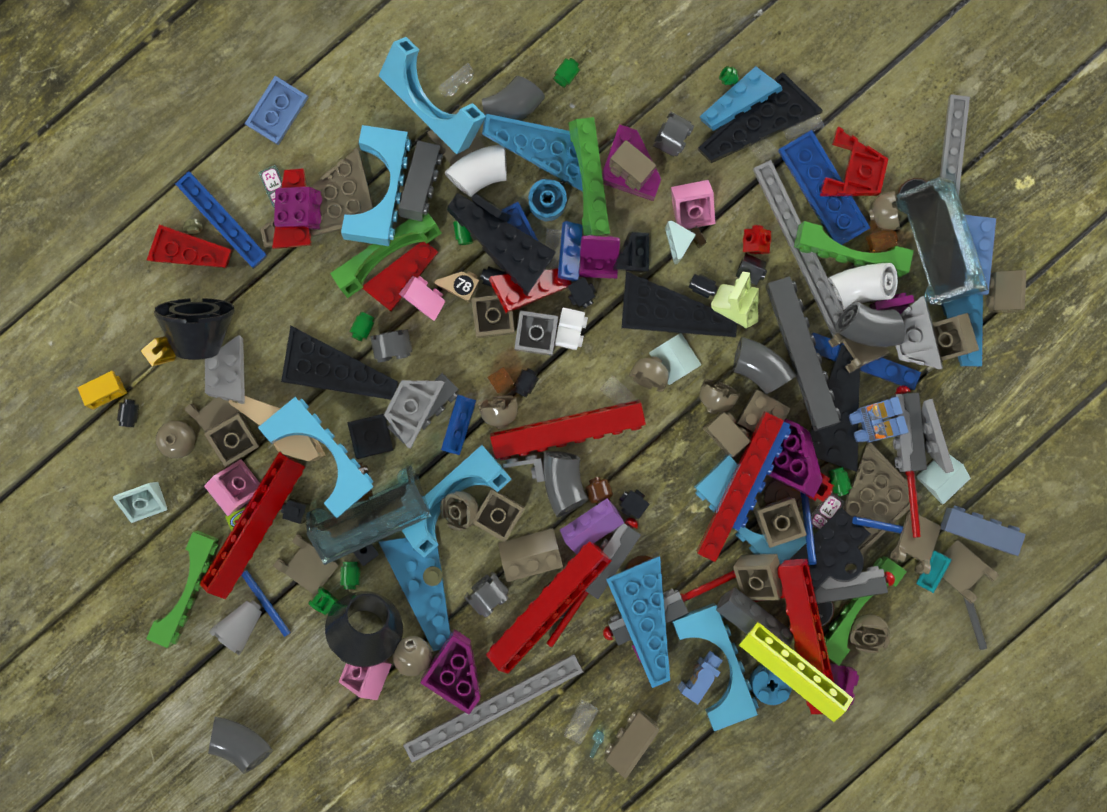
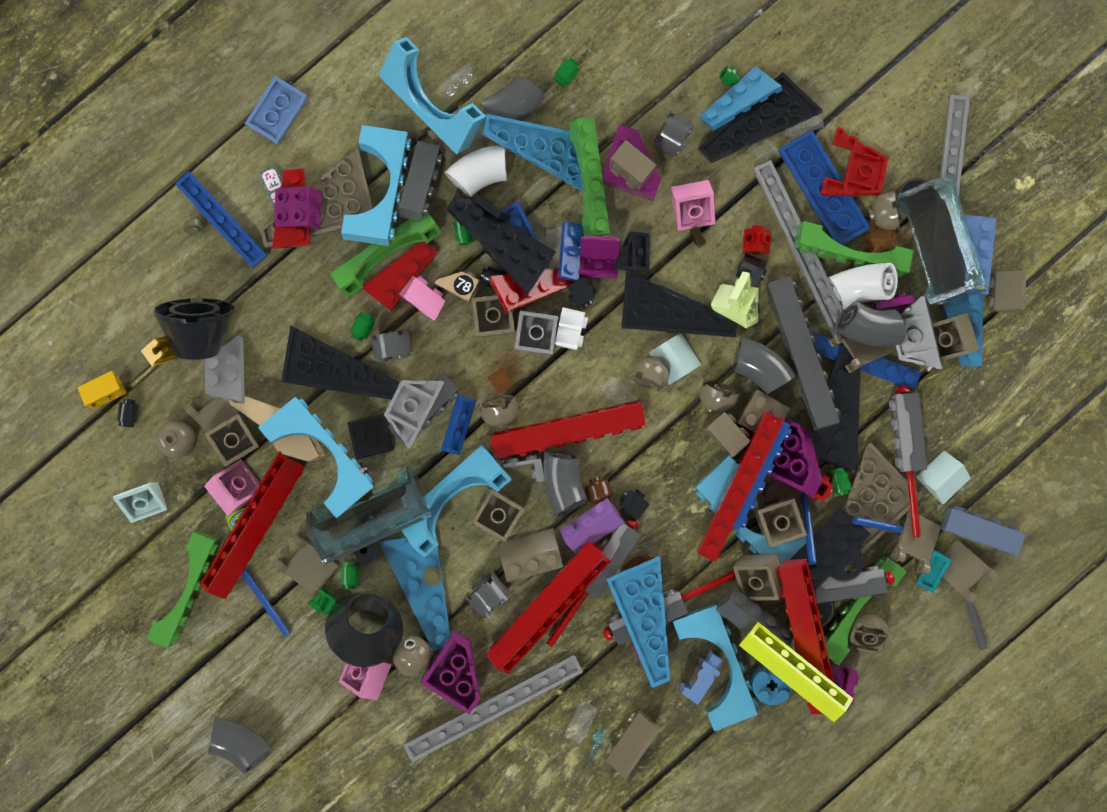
(181, 248): red wing -> none
(237, 626): light grey cone -> none
(295, 511): black brick -> none
(459, 510): dark tan cylinder -> none
(526, 382): black brick -> none
(548, 189): dark azure brick -> none
(678, 239): light aqua slope -> none
(703, 285): black brick -> none
(825, 511): tile -> none
(872, 421): medium blue hips -> none
(933, 434): light grey wing -> none

